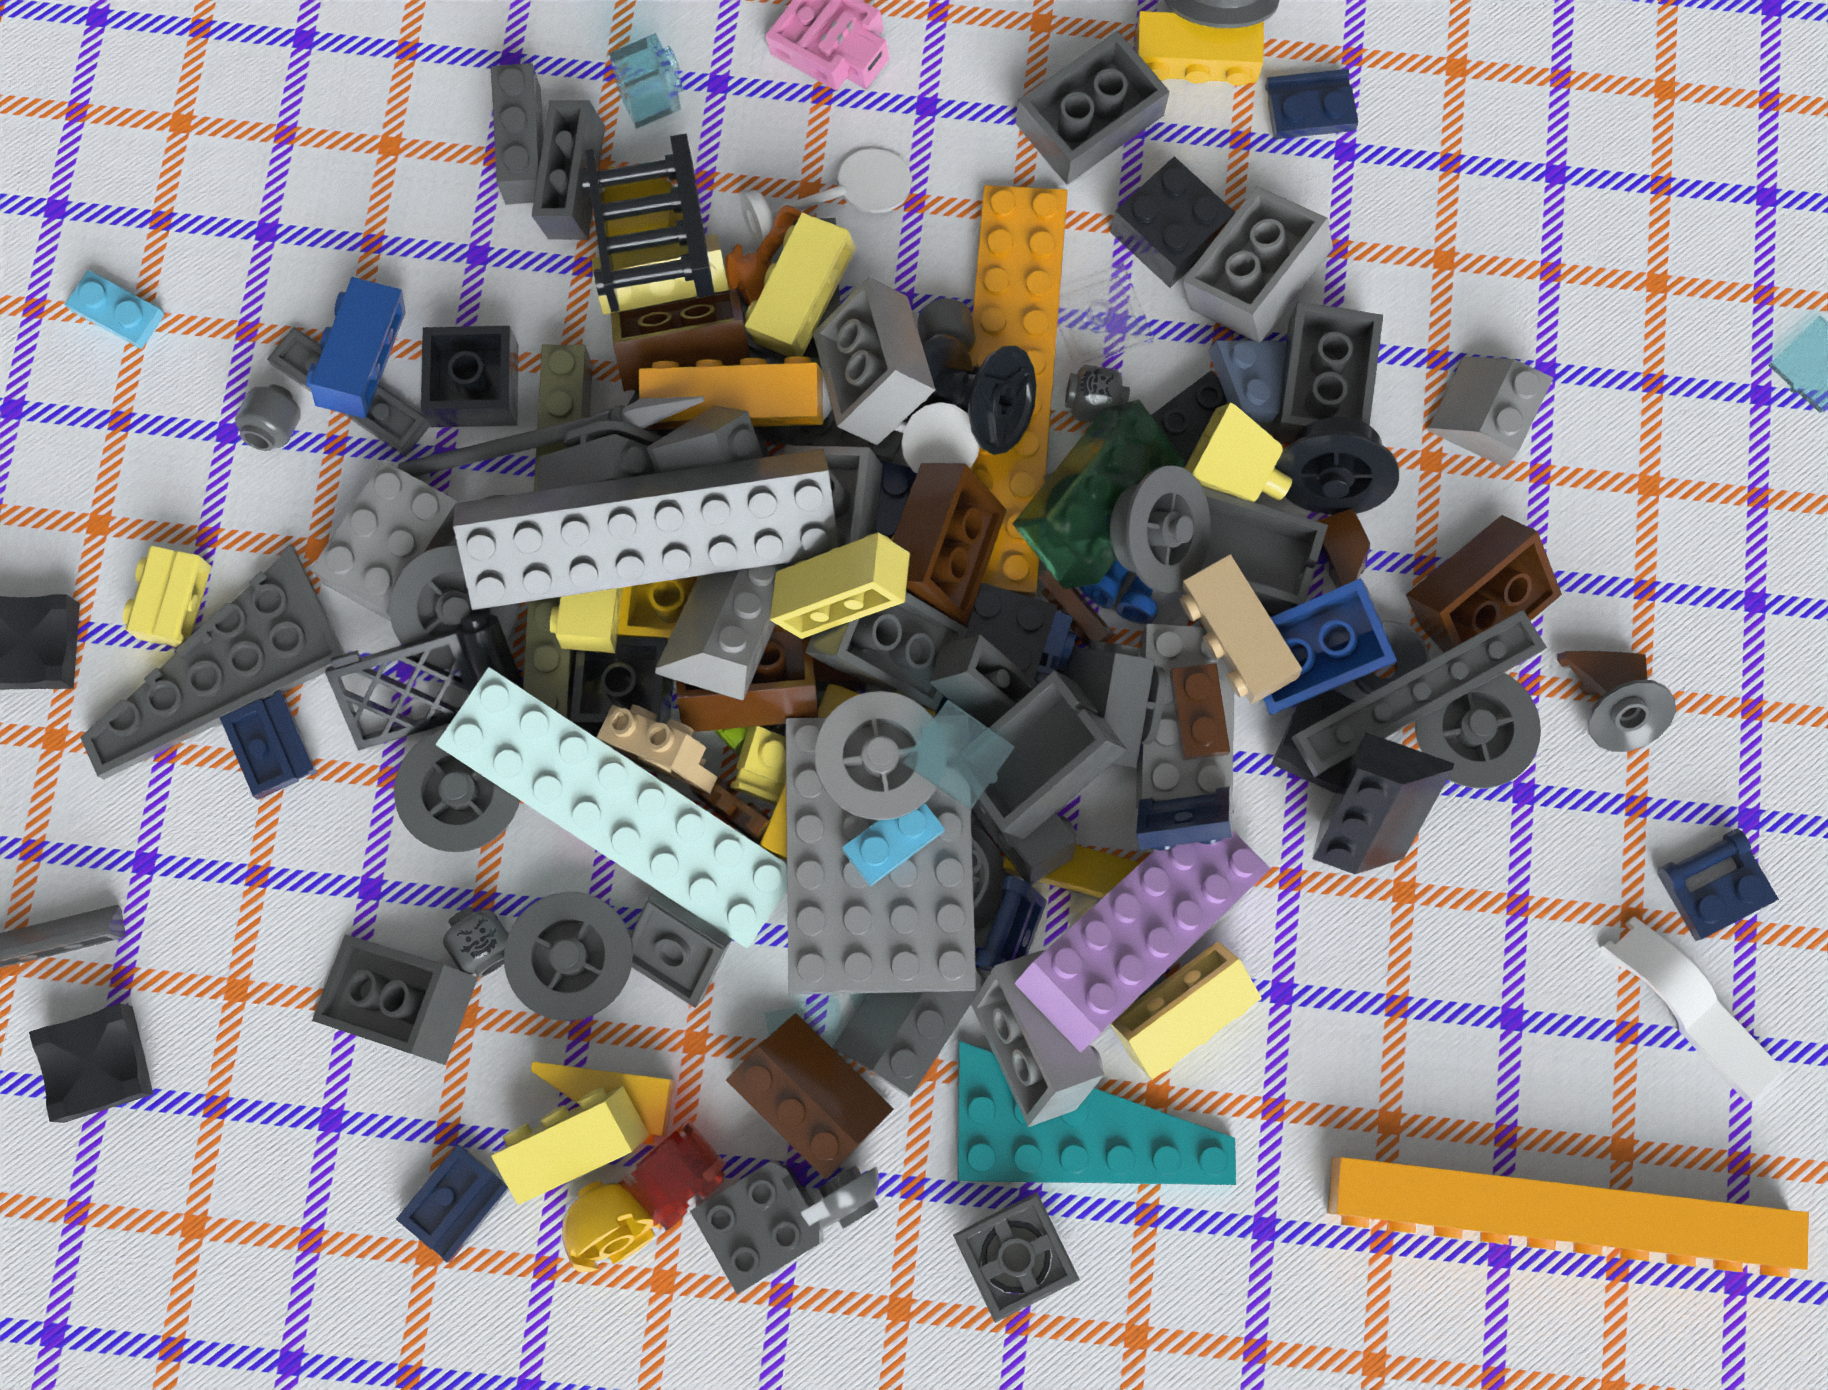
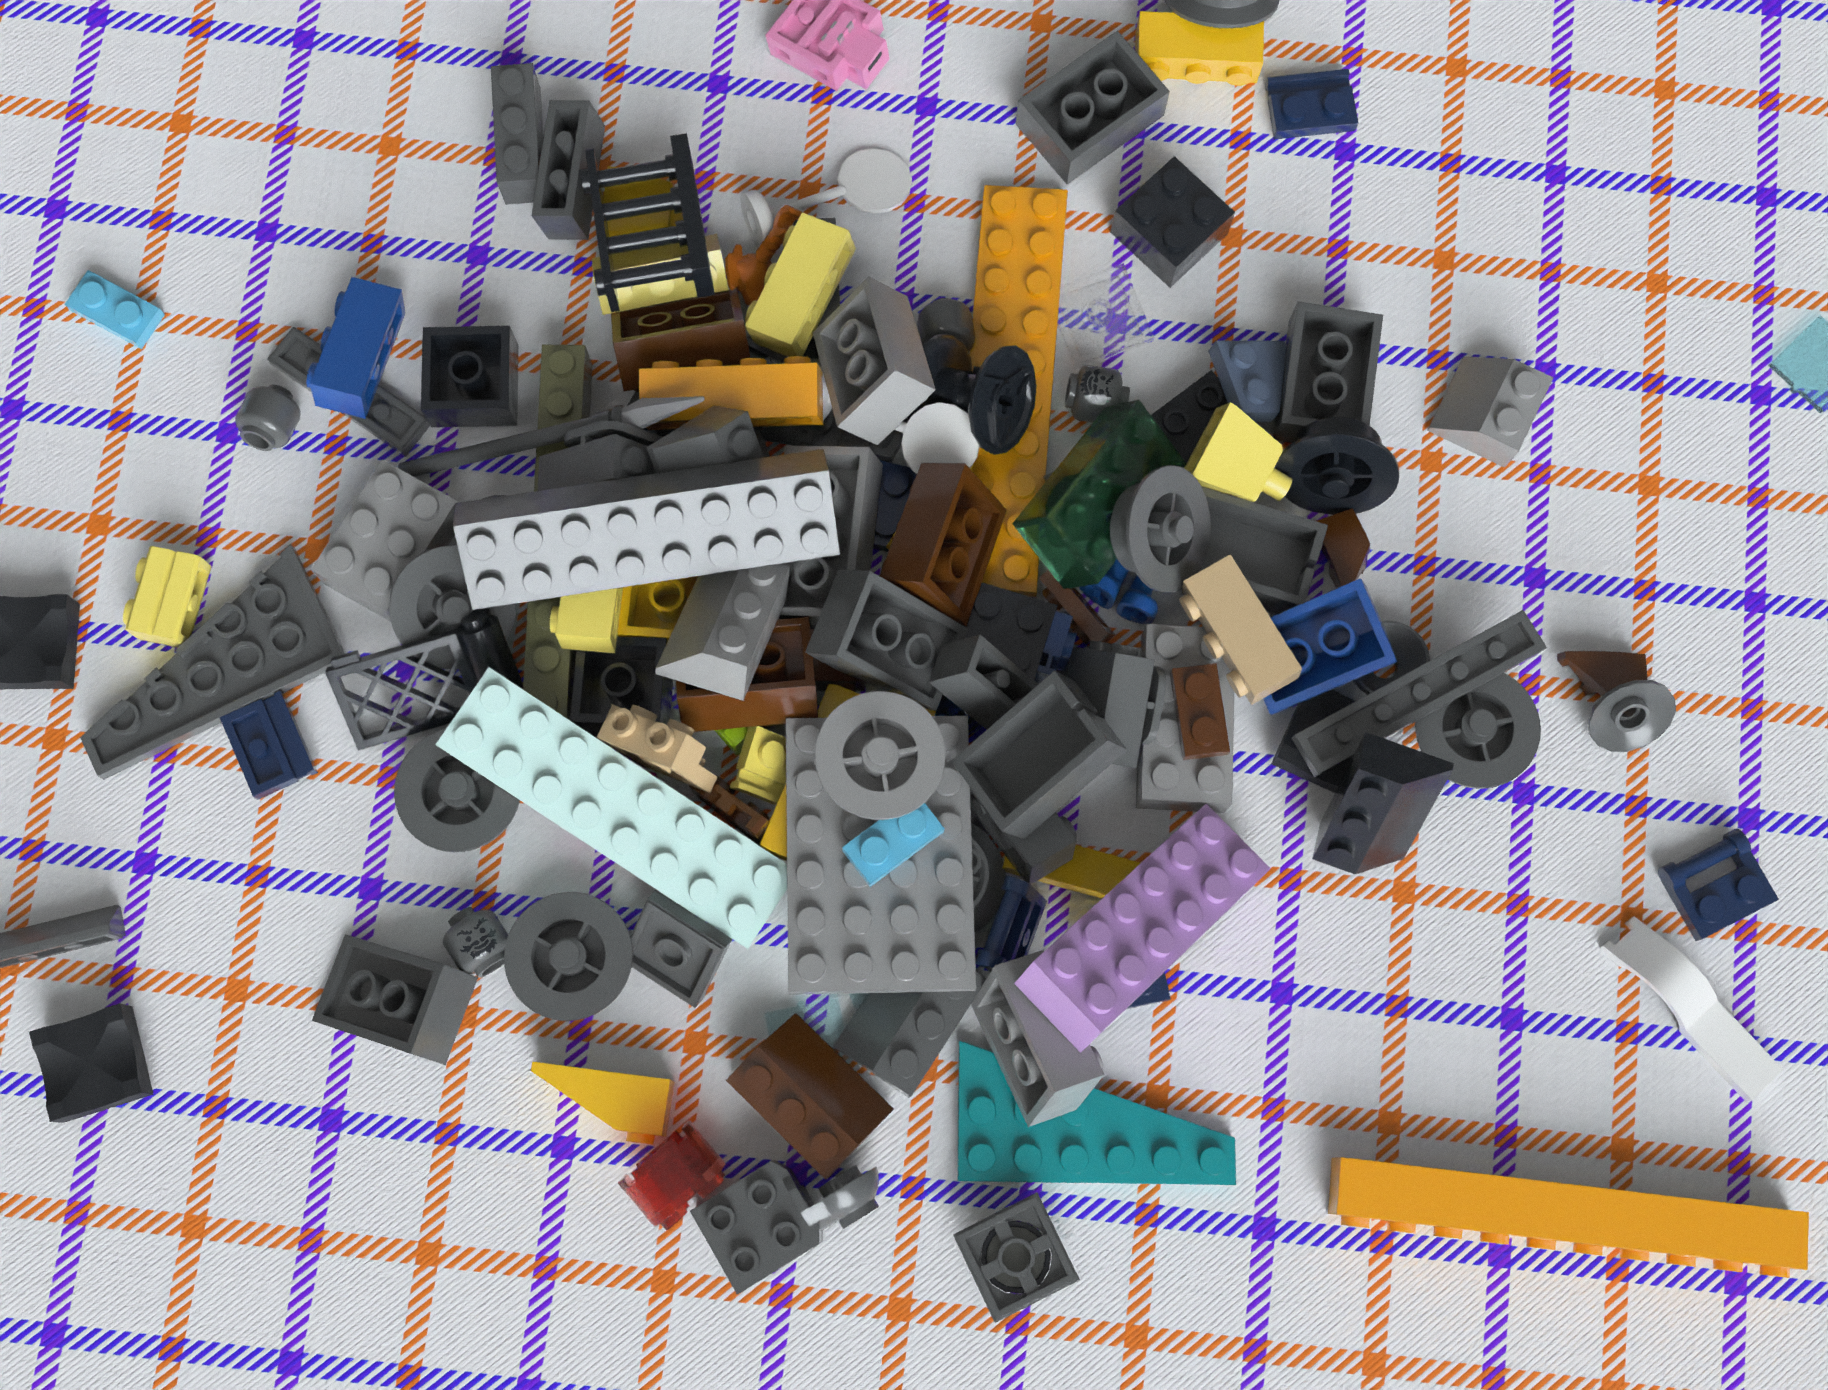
(453, 1203): dark blue plate -> none
(569, 1143): light yellow brick -> none
(603, 1225): yellow cylinder -> none
(647, 79): clear light blue brick -> none
(840, 586): light yellow brick -> none
(958, 754): clear light blue piece -> none
(1185, 820): dark blue plate -> none
(1185, 1010): light yellow brick -> none
(1258, 264): light grey brick -> none
(1485, 584): reddish brown slope -> none

